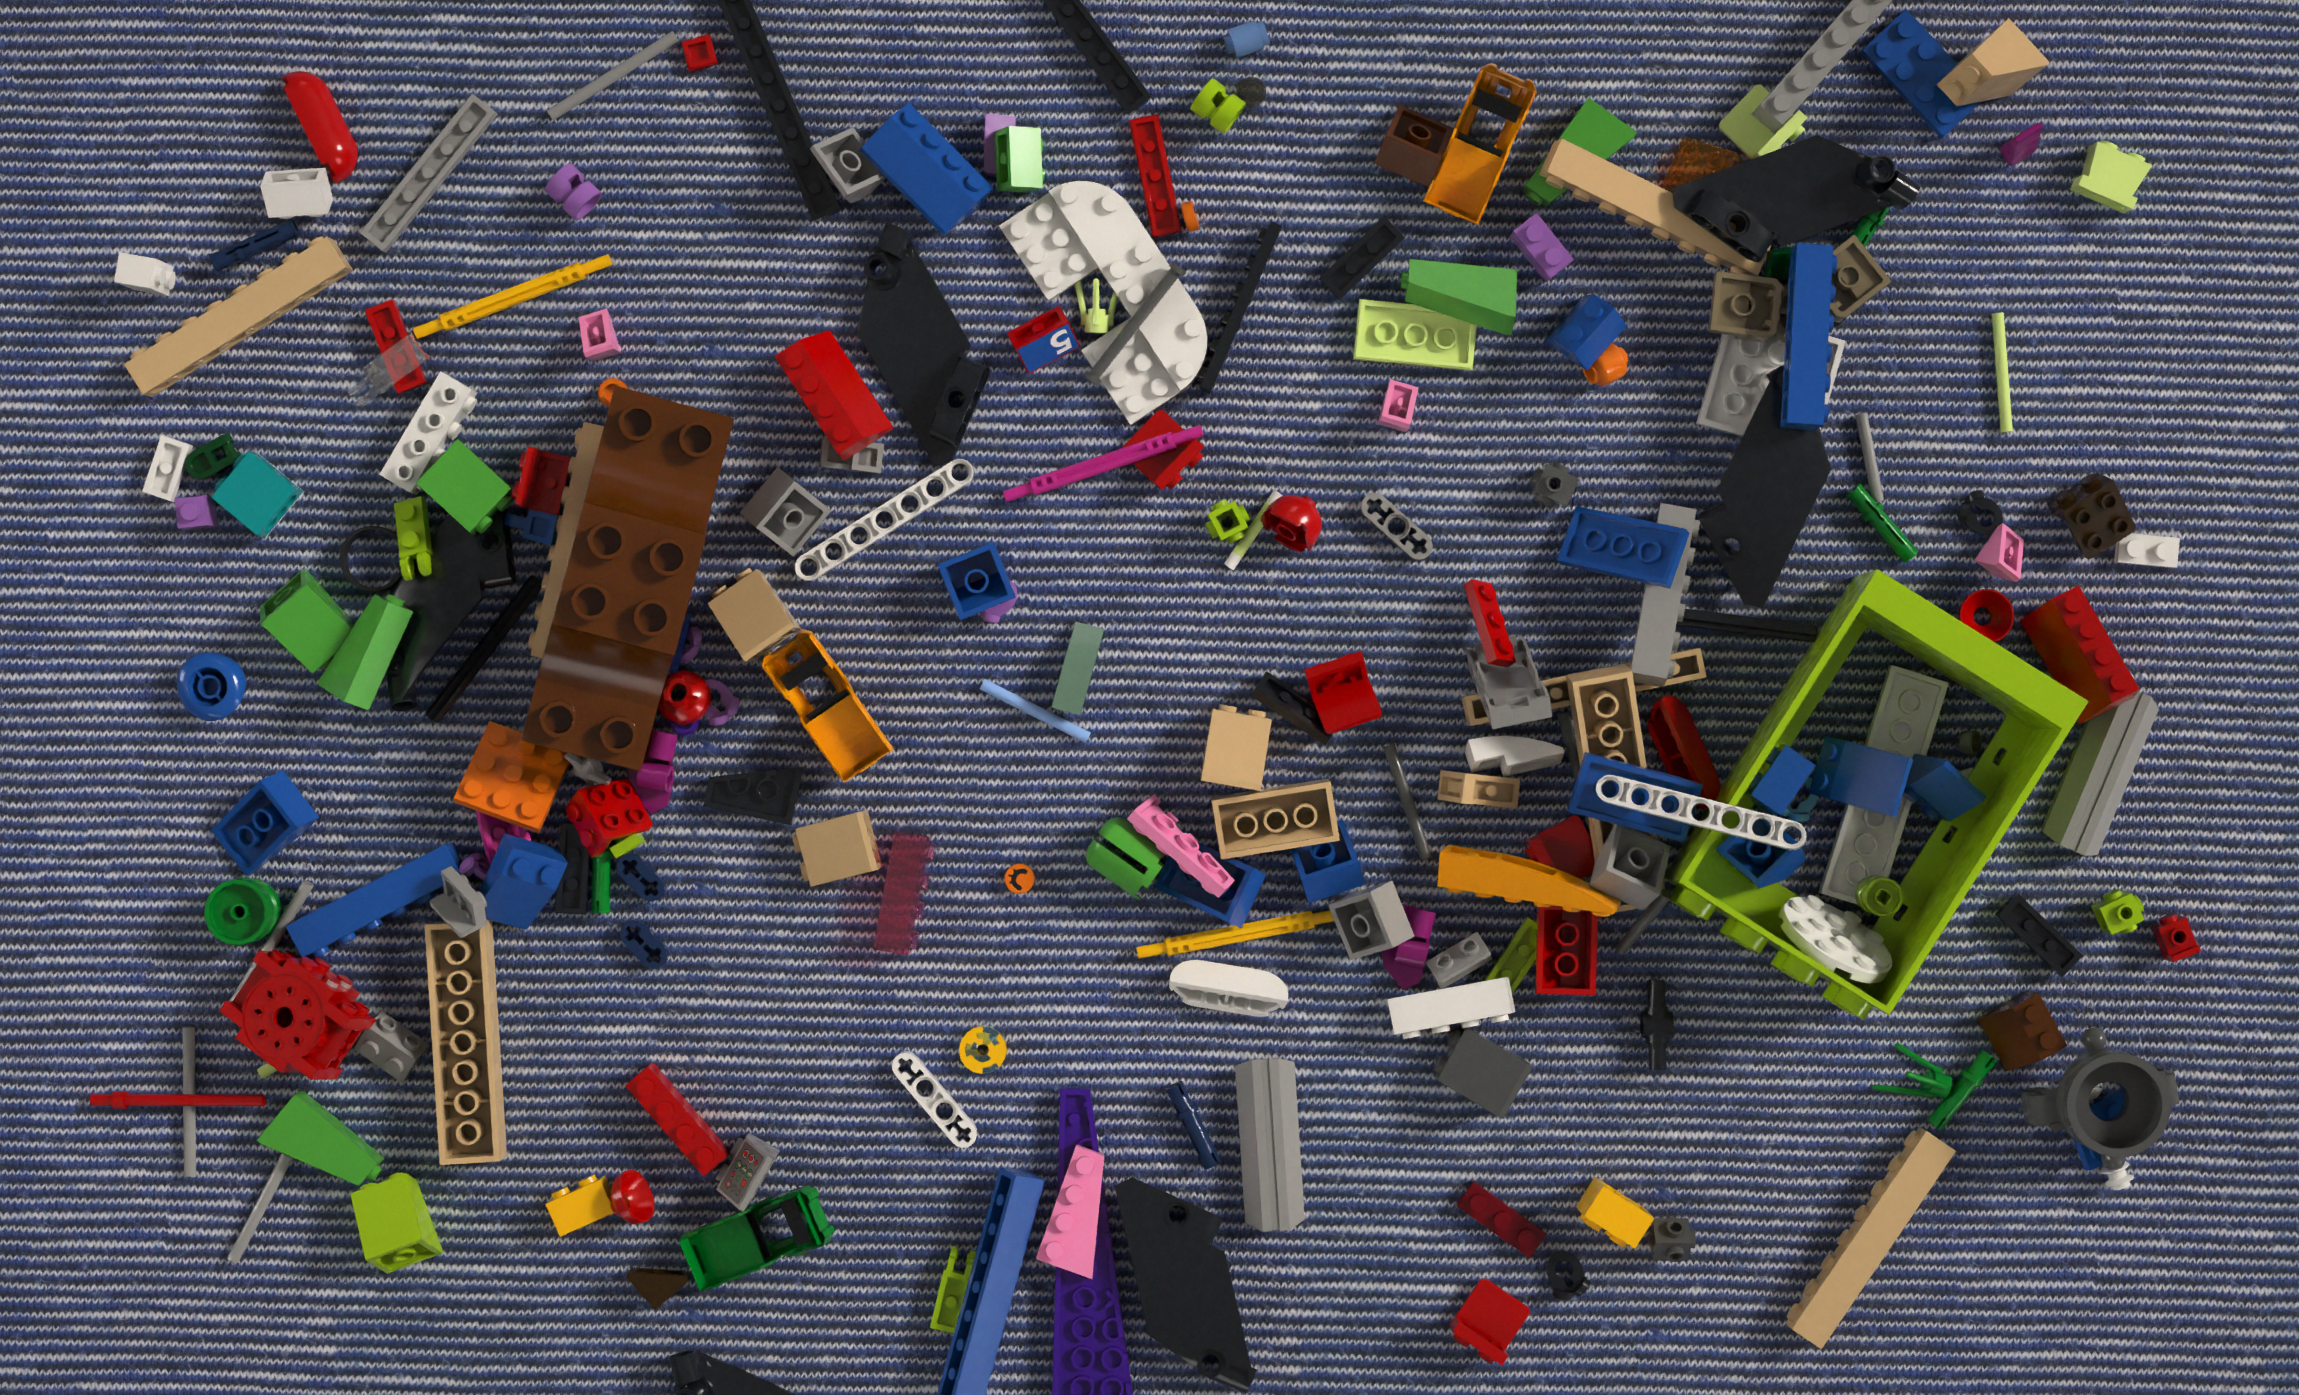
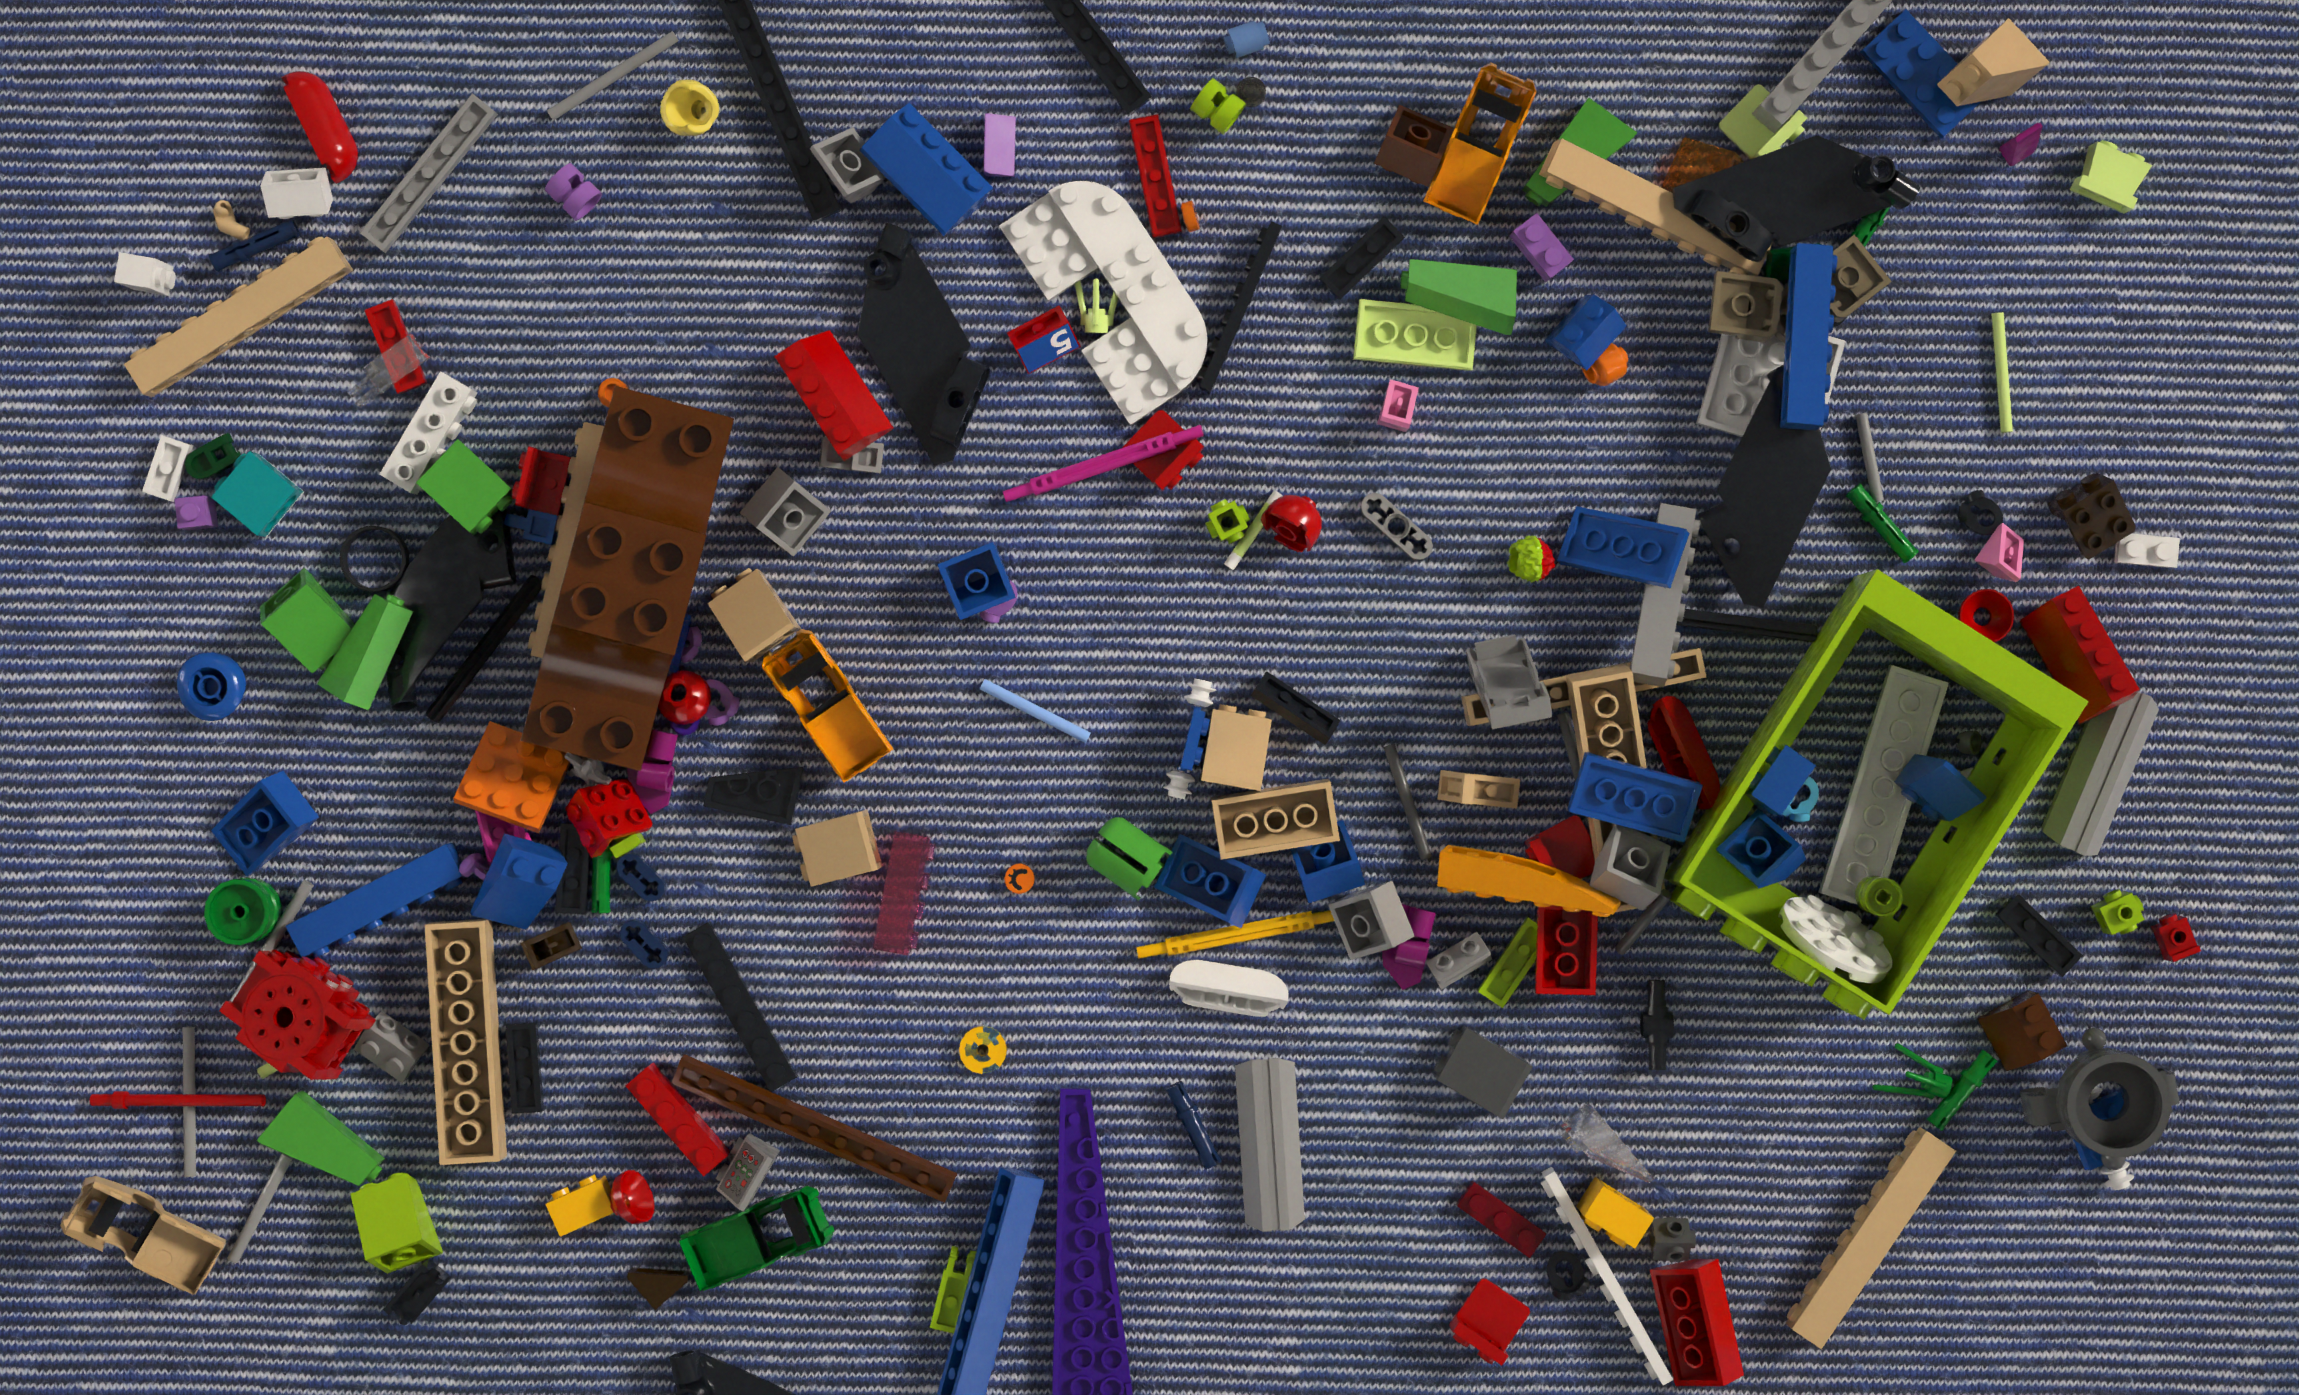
(167, 1245): none -> tan piece
(226, 221): none -> tan arm
(413, 536): lime hinge -> none
(418, 1292): none -> black hinge
(460, 904): light grey bracket -> none
(512, 296): yellow axle -> none
(524, 1067): none -> black plate
(551, 945): none -> dark brown slope
(598, 336): bright pink slope -> none
(685, 108): none -> light yellow piece
(699, 53): red tile -> none
(740, 1006): none -> black plate
(814, 1128): none -> reddish brown plate
(869, 523): white beam -> none
(938, 1096): white beam -> none
(1019, 159): brick -> none
(1074, 1220): bright pink wing -> none
(1077, 668): sand green slope -> none
(1134, 323): dark grey bar -> none
(1182, 847): bright pink wing -> none
(1184, 1282): black panel -> none
(1191, 753): none -> plate
(1342, 693): red bracket -> none
(1450, 1006): white brick -> none
(1489, 623): red plate -> none
(1511, 754): white slope -> none
(1530, 559): none -> lime piece
(1564, 484): dark grey brick -> none
(1591, 1134): none -> clear slope
(1610, 1288): none -> white plate
(1697, 1323): none -> red slope
(1714, 820): white beam -> none
(1860, 776): blue slope -> none

